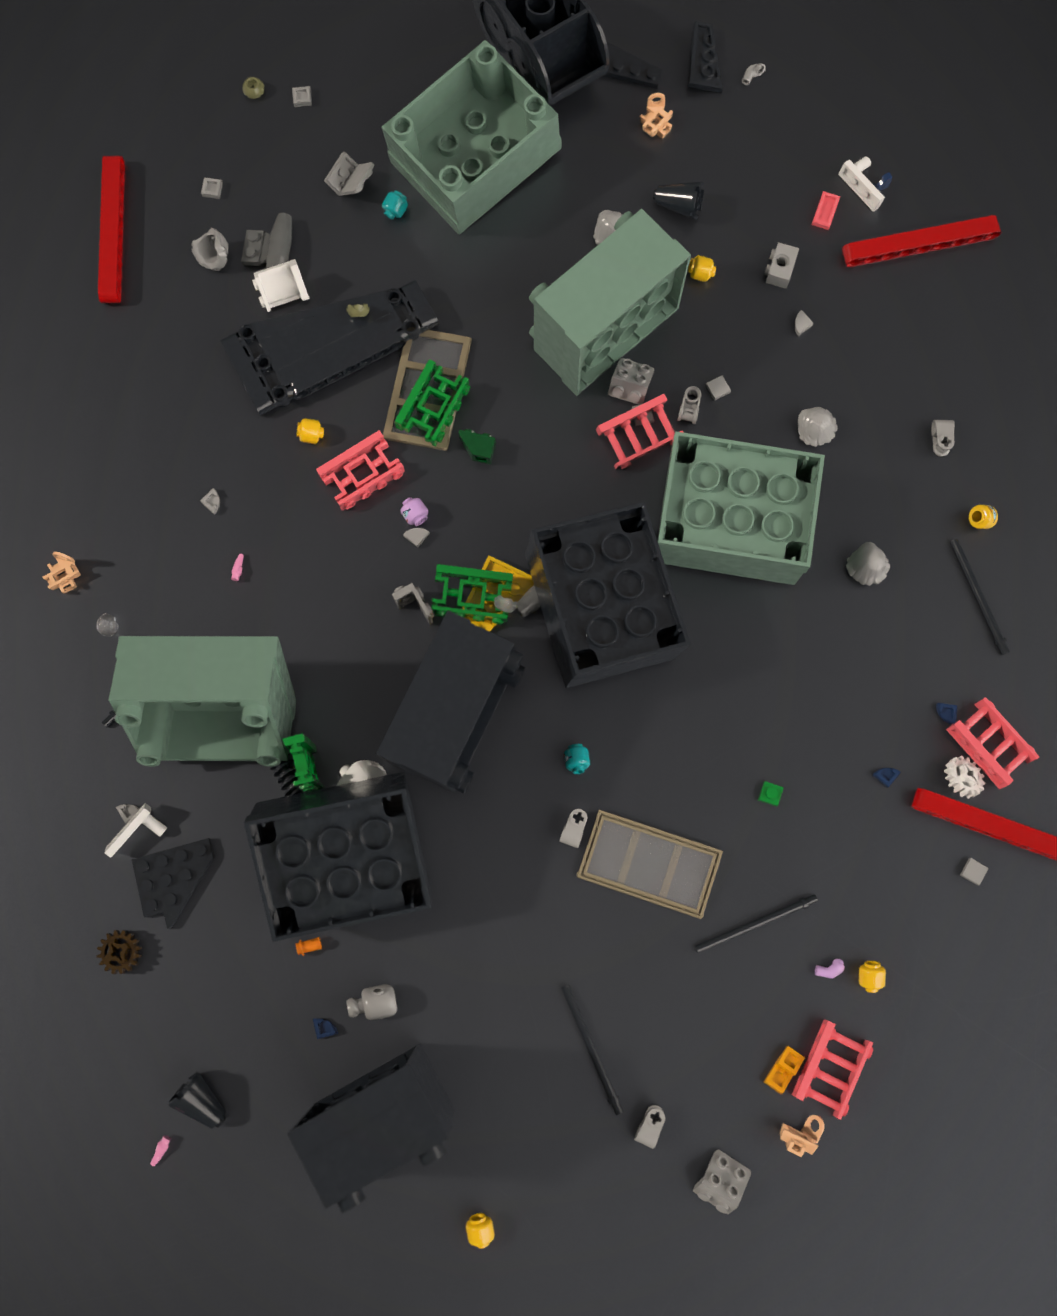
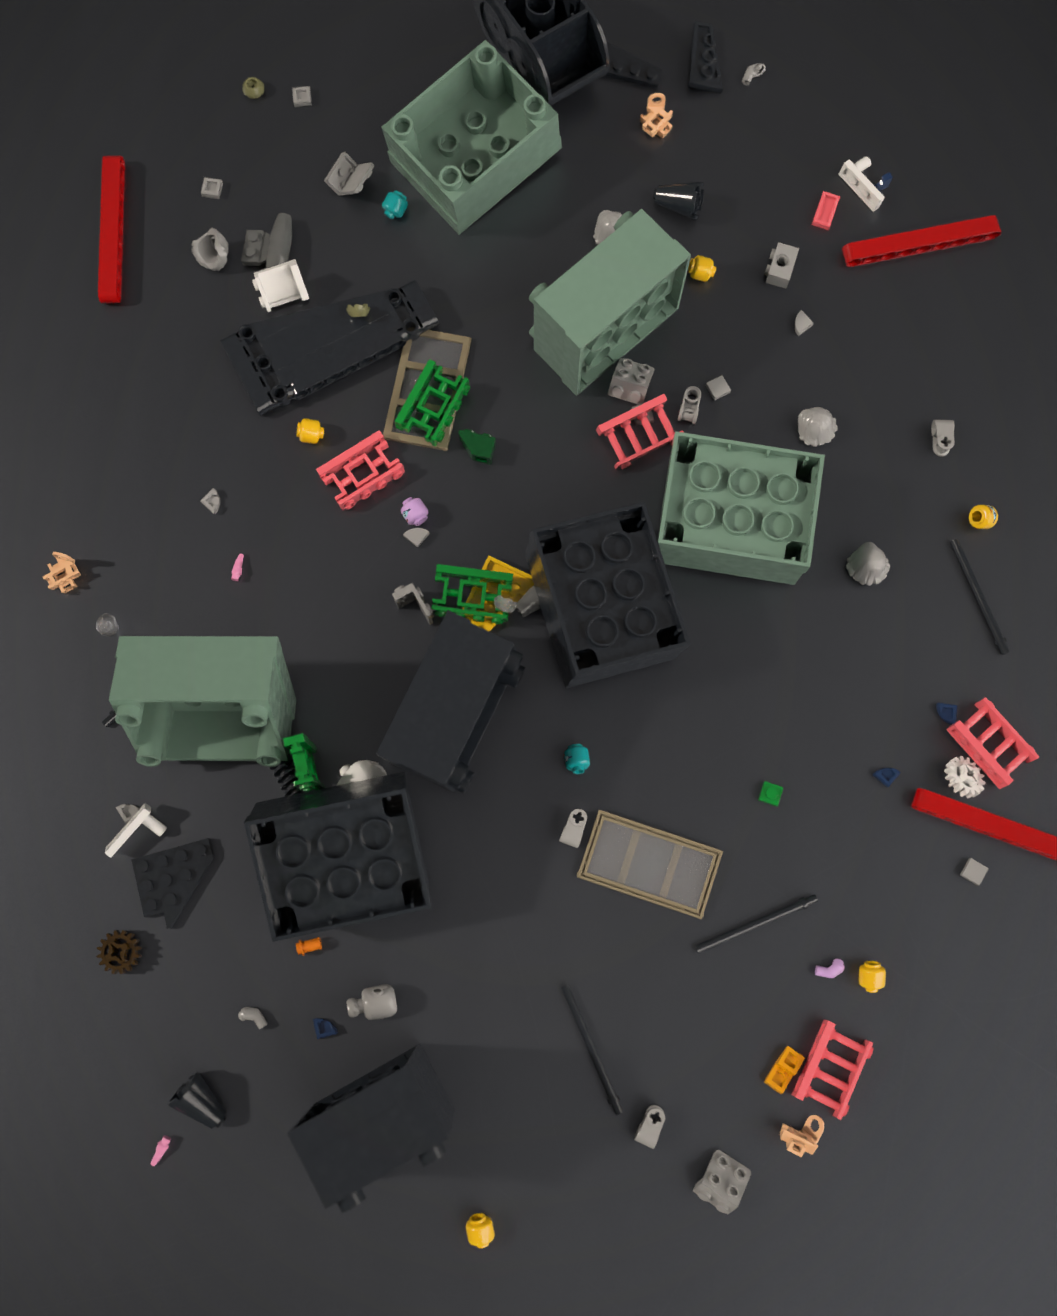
(254, 1014): none -> light grey arm

